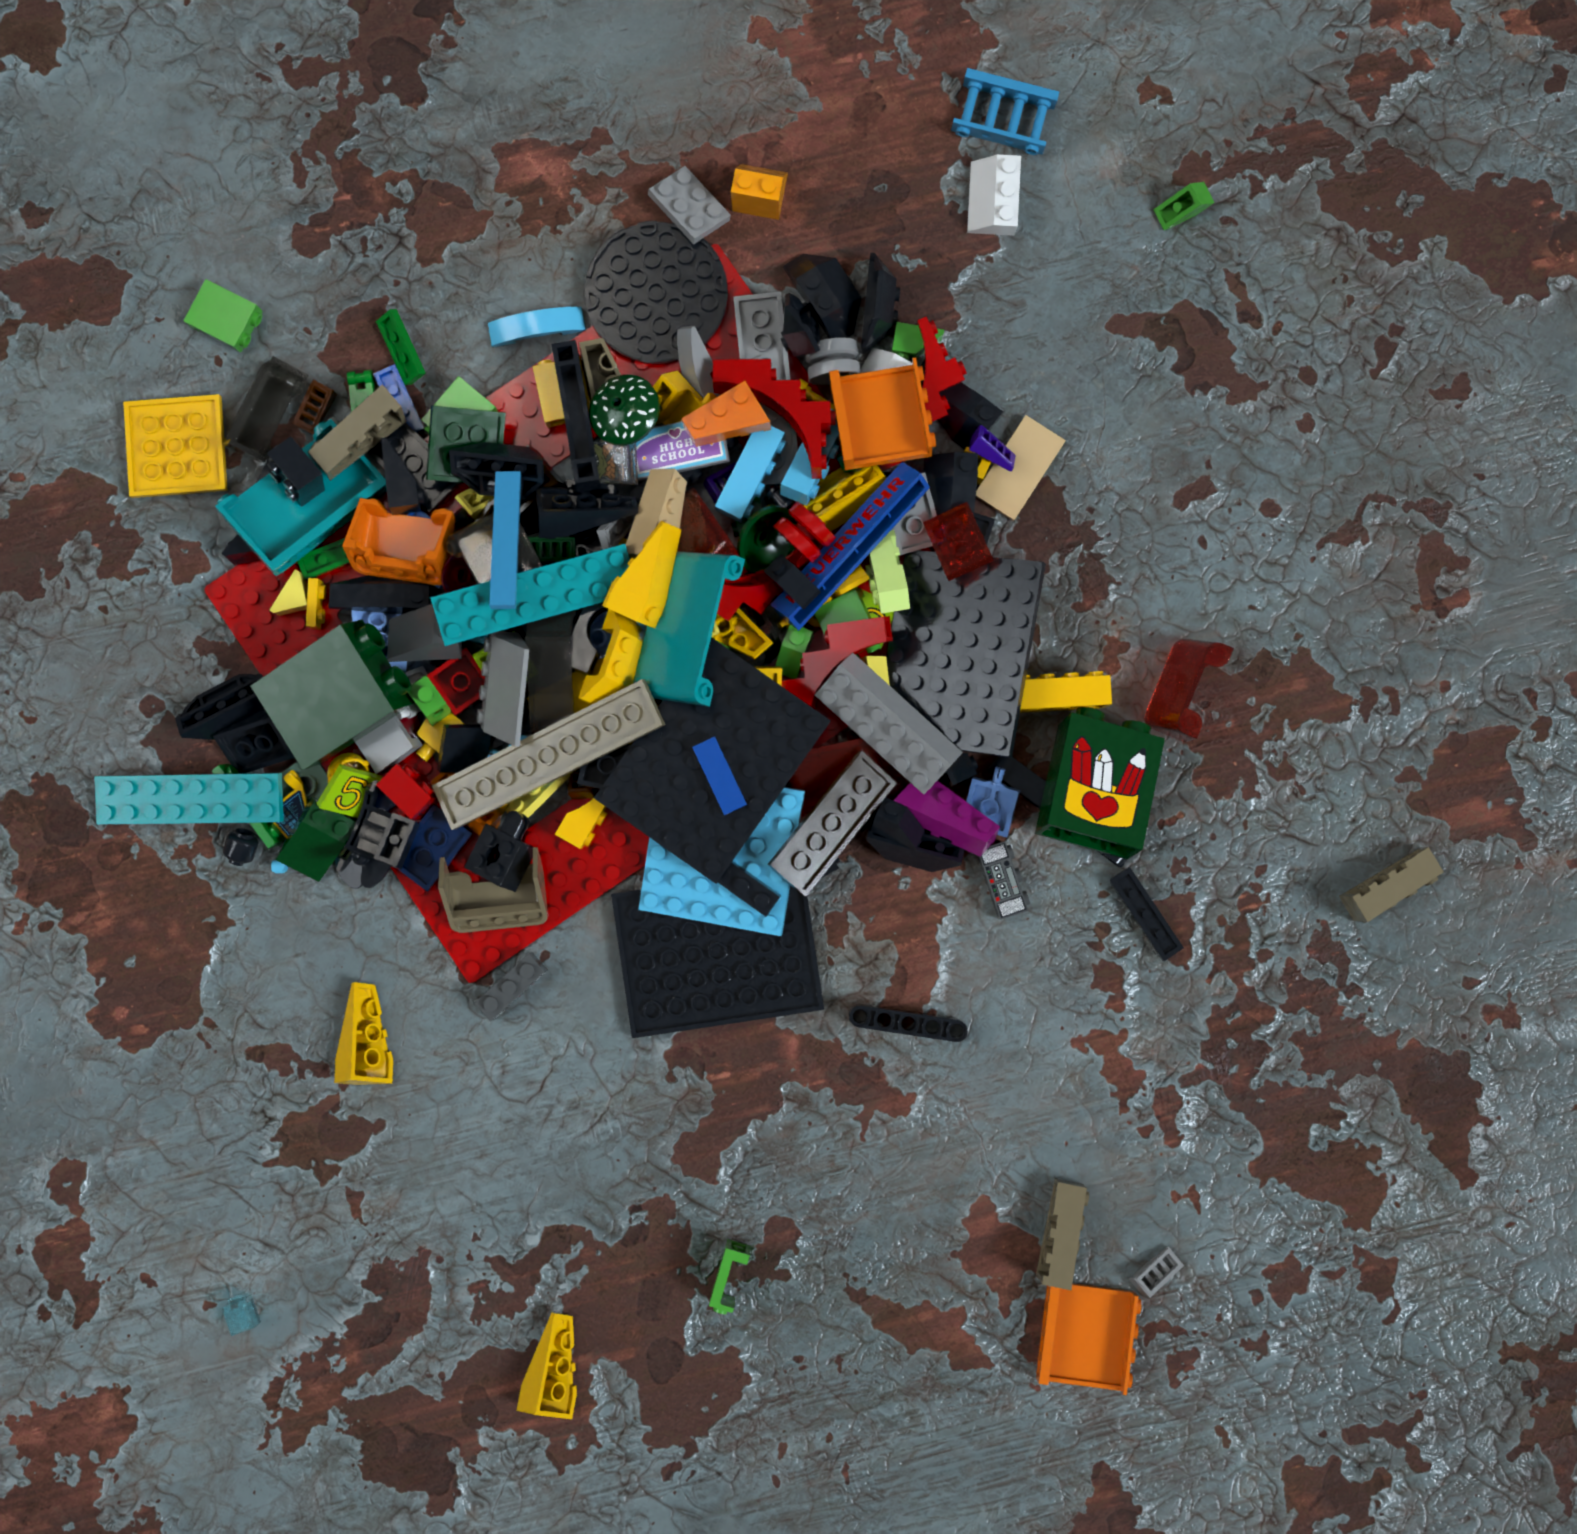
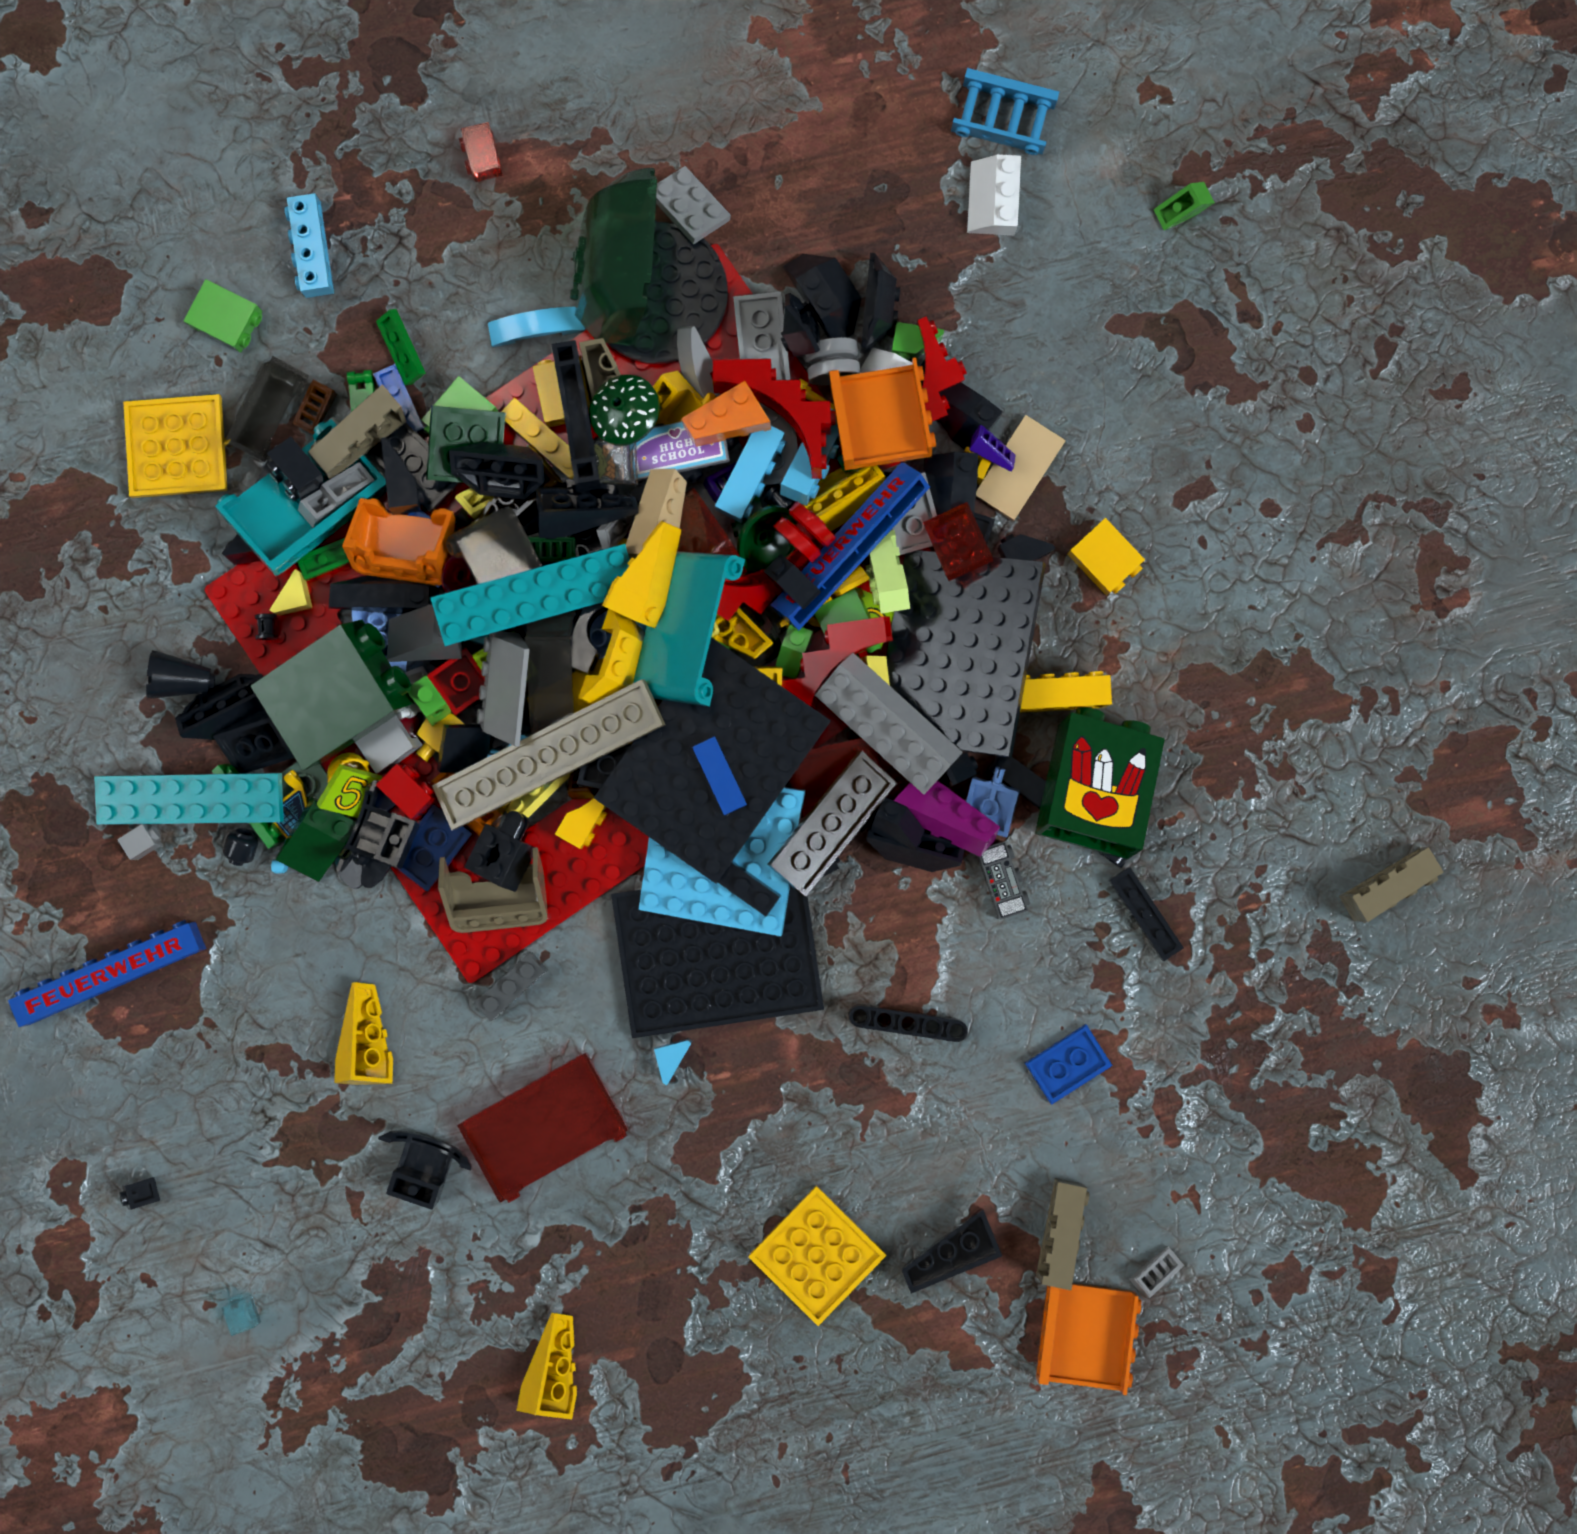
(104, 975): none -> blue brick
(139, 1193): none -> black bracket
(140, 841): none -> light grey brick
(176, 677): none -> black cone
(266, 626): none -> black bush
(310, 245): none -> medium azure brick
(316, 594): yellow plate -> none
(334, 494): none -> light grey slope
(422, 1167): none -> black piece
(481, 152): none -> clear red brick
(505, 540): dark azure tile -> none
(539, 436): none -> yellow plate
(543, 1127): none -> clear red windscreen
(615, 257): none -> clear green windscreen
(669, 1057): none -> medium azure slope
(733, 1252): bright green panel -> none
(758, 191): light orange slope -> none
(817, 1255): none -> yellow plate
(956, 1252): none -> black wedge
(1024, 548): none -> black slope
(1068, 1064): none -> blue tile
(1106, 557): none -> yellow brick
(1176, 686): clear red windscreen -> none

